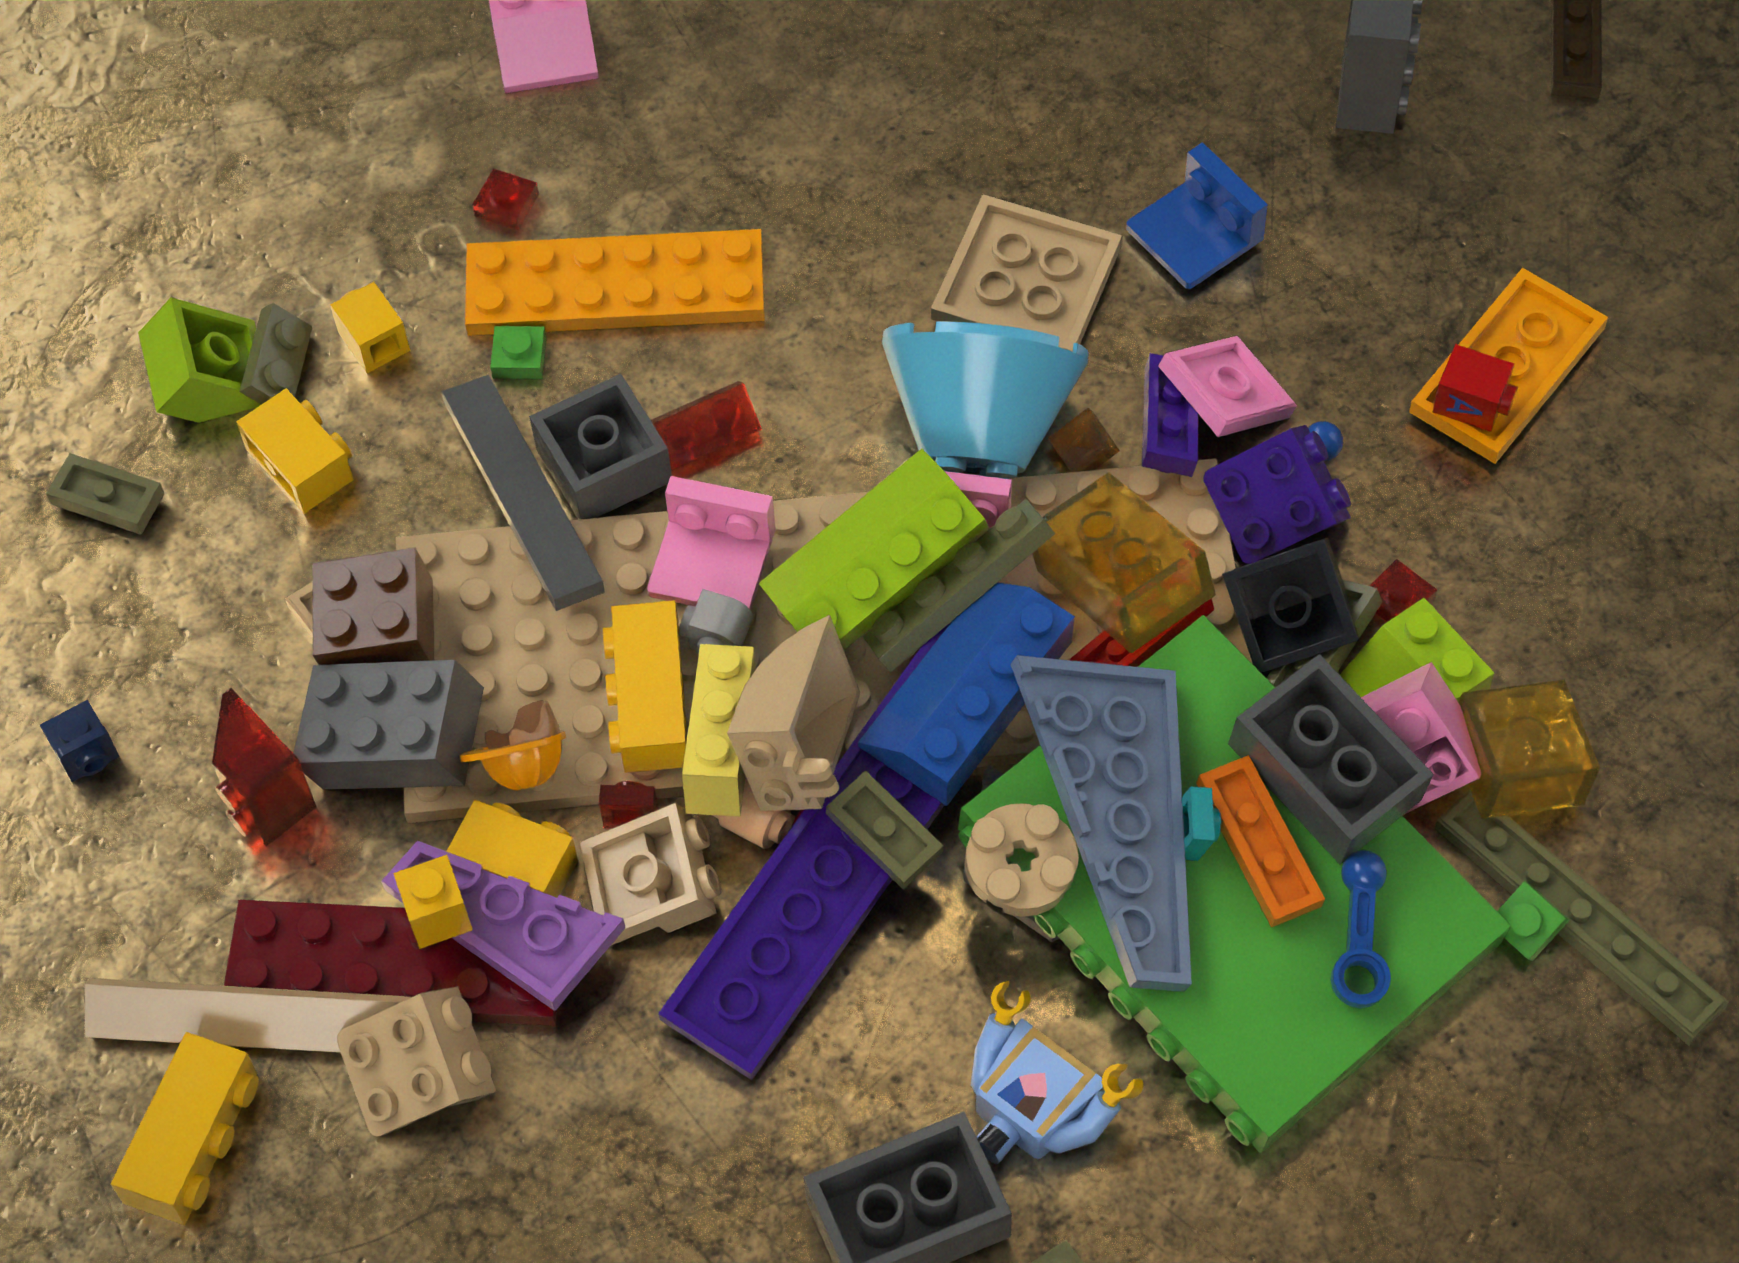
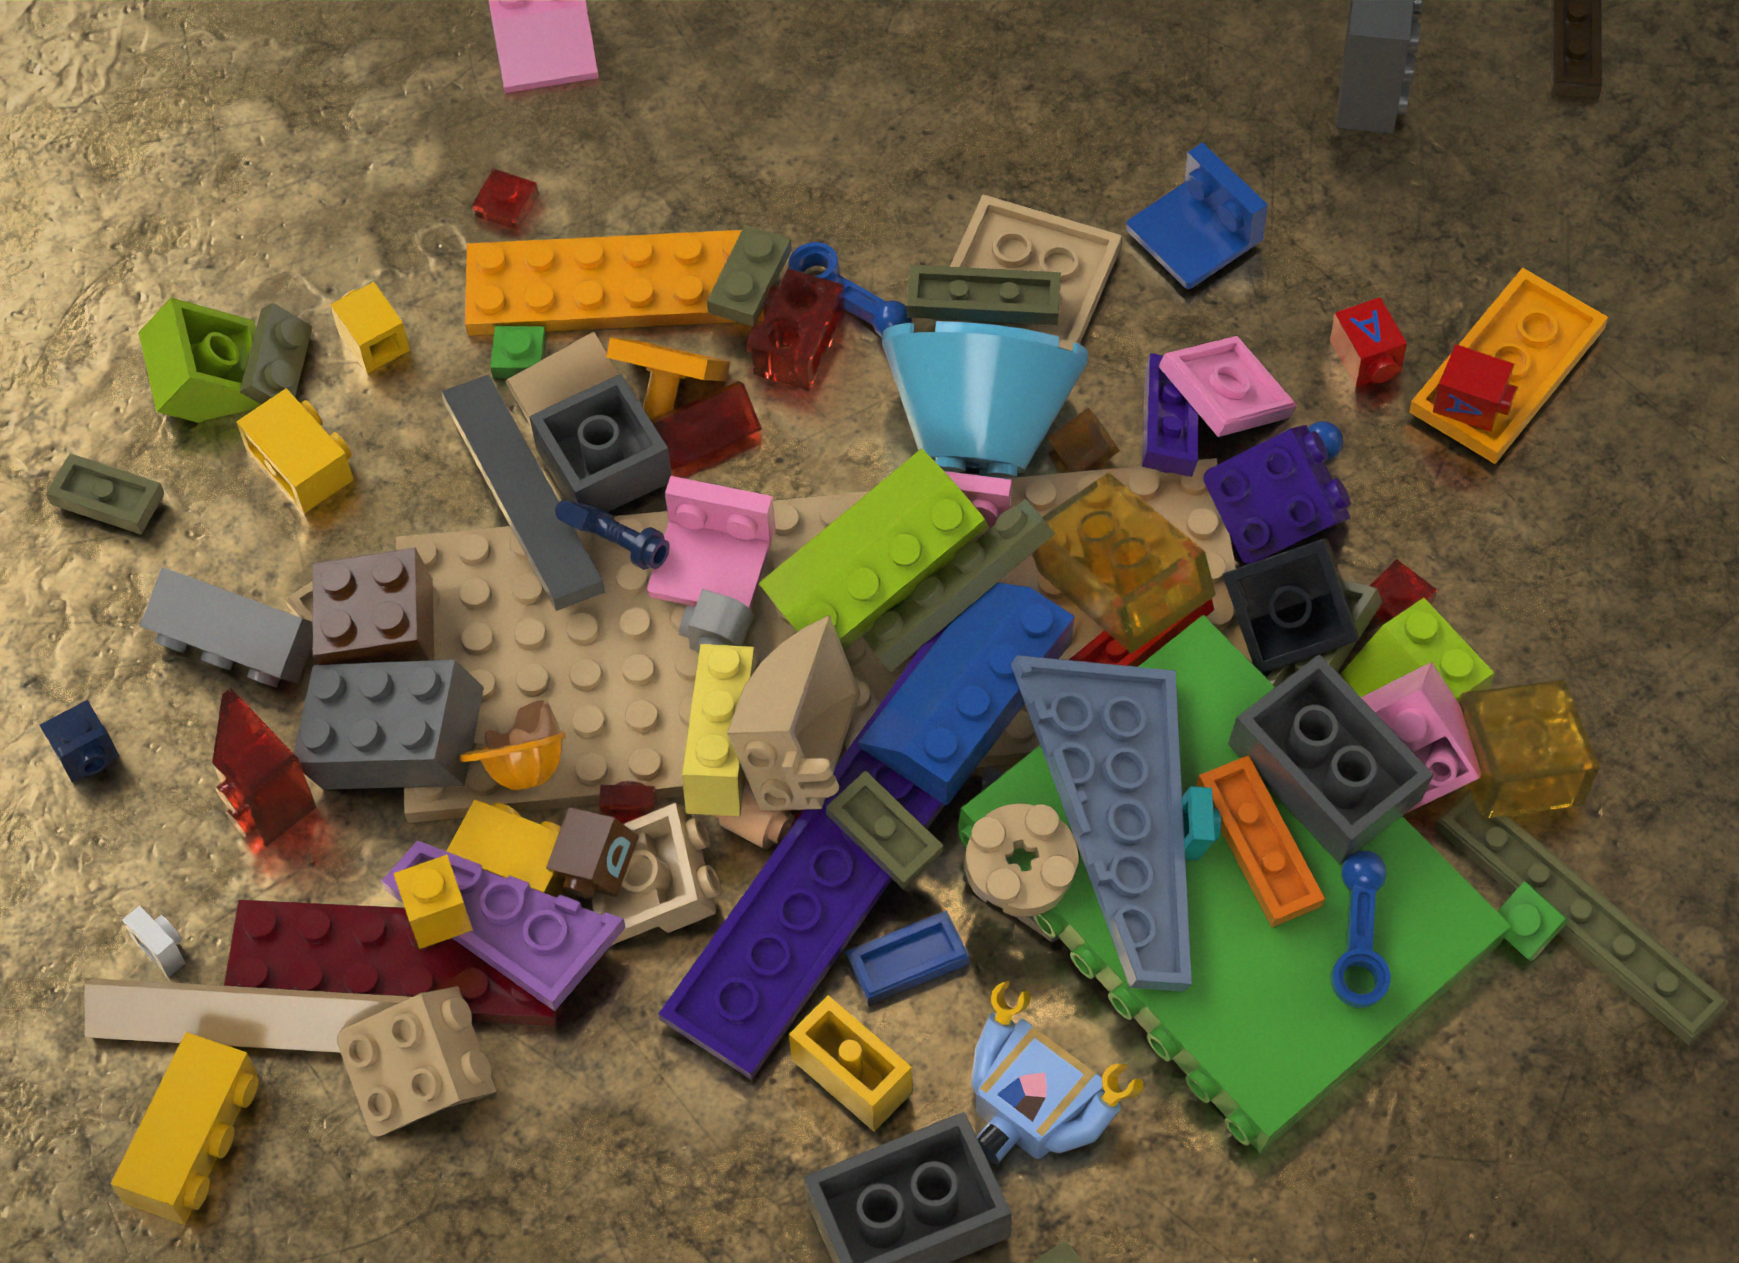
(156, 939): none -> white plate
(228, 628): none -> light grey brick
(561, 375): none -> tan tile
(592, 853): none -> reddish brown brick
(646, 686): yellow brick -> none
(647, 548): none -> dark blue hinge
(666, 369): none -> light orange tile
(749, 275): none -> olive plate
(805, 331): none -> clear red brick
(851, 1063): none -> yellow brick
(857, 300): none -> blue piece
(907, 957): none -> blue tile
(983, 294): none -> olive plate
(1368, 342): none -> red brick

